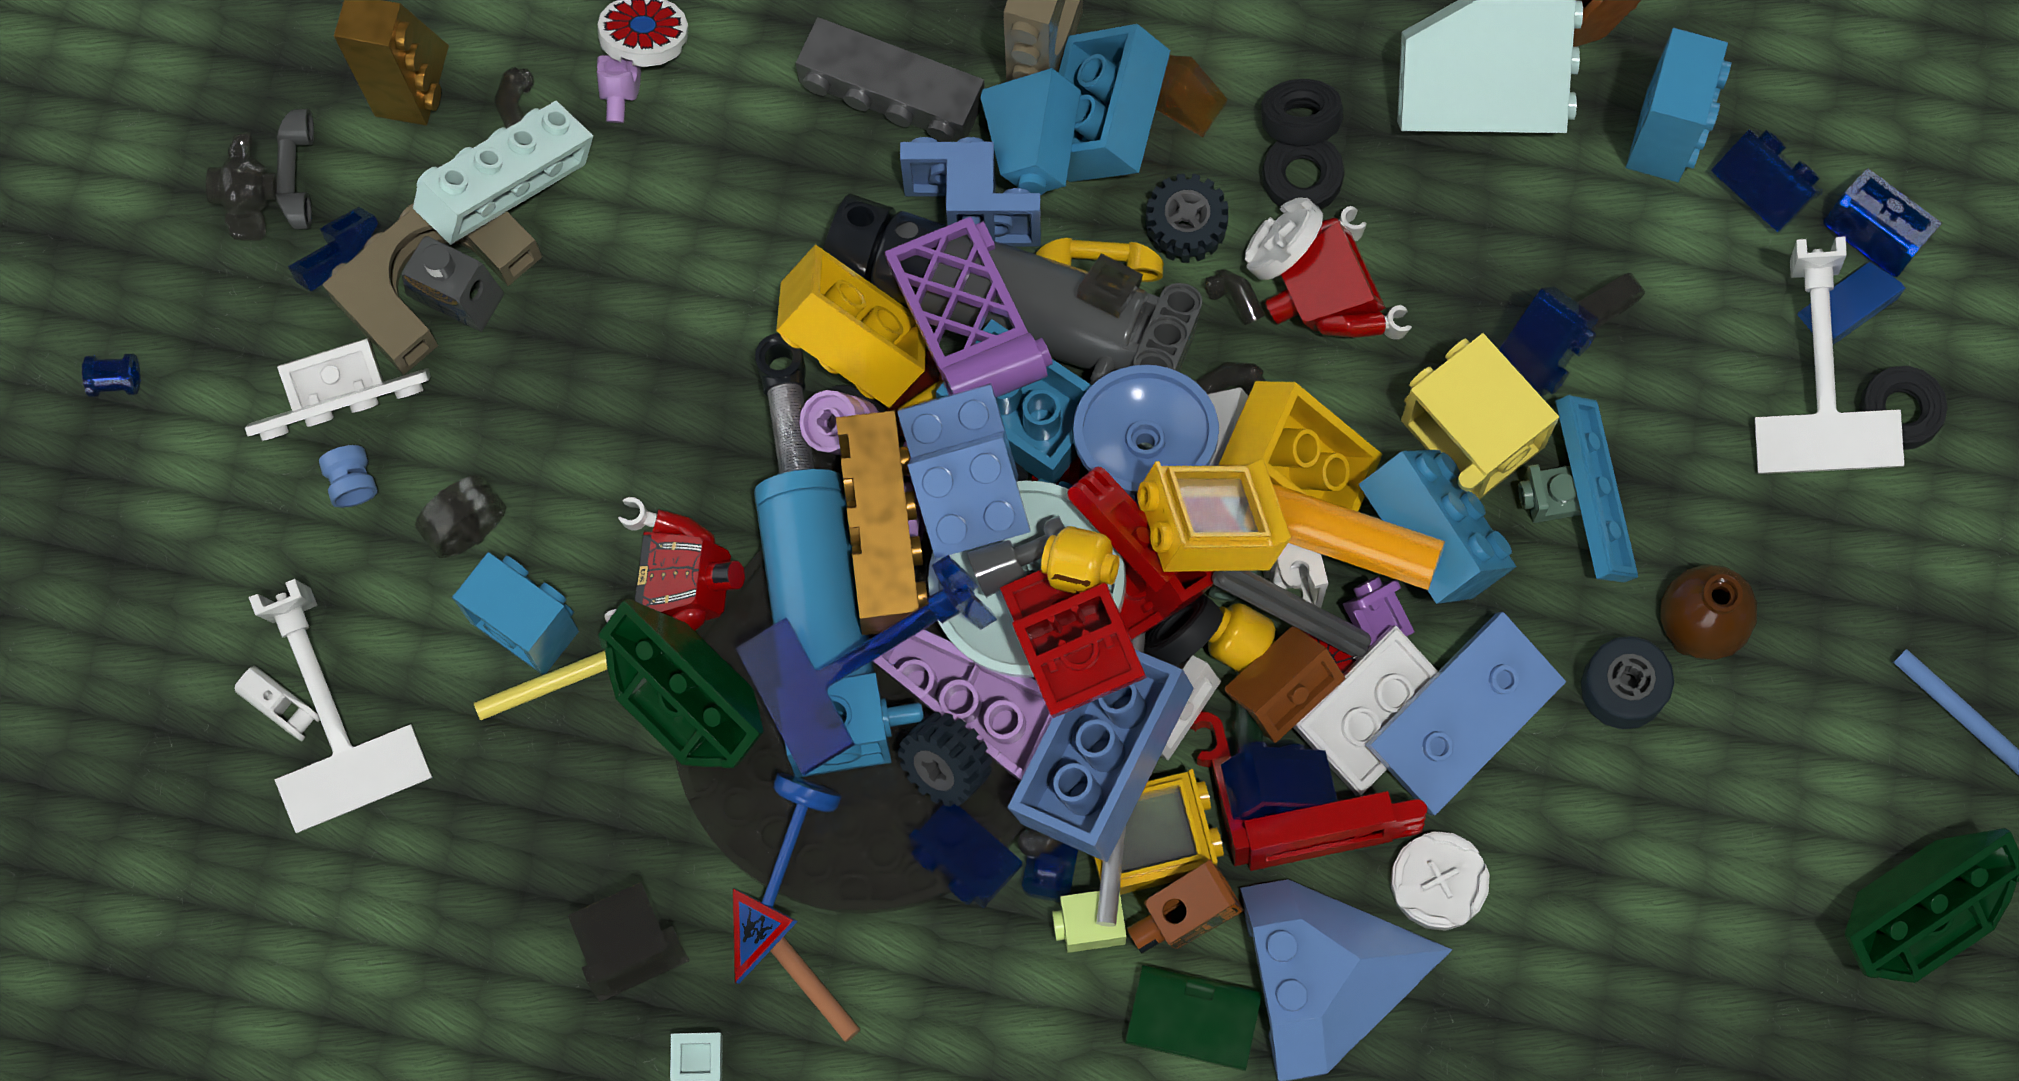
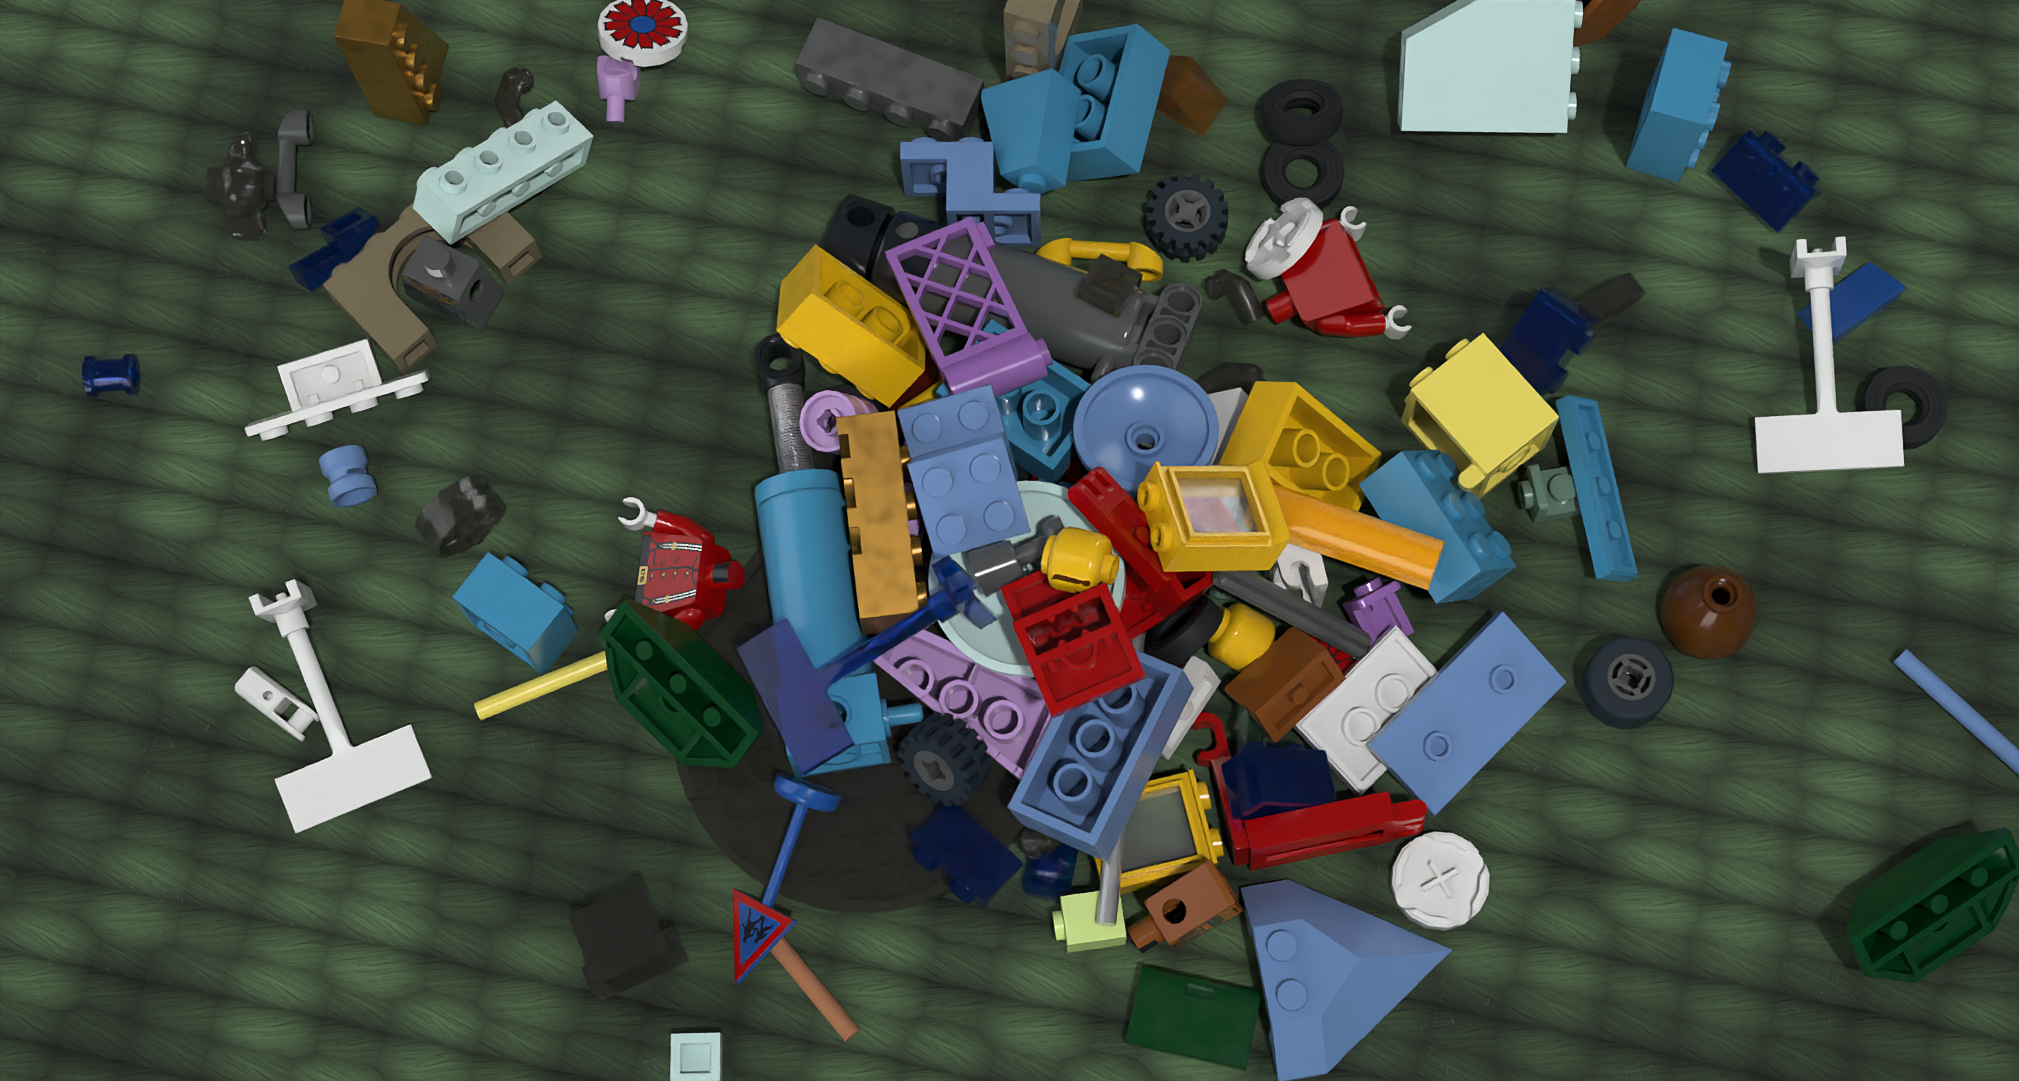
(1881, 222): clear blue bracket -> none

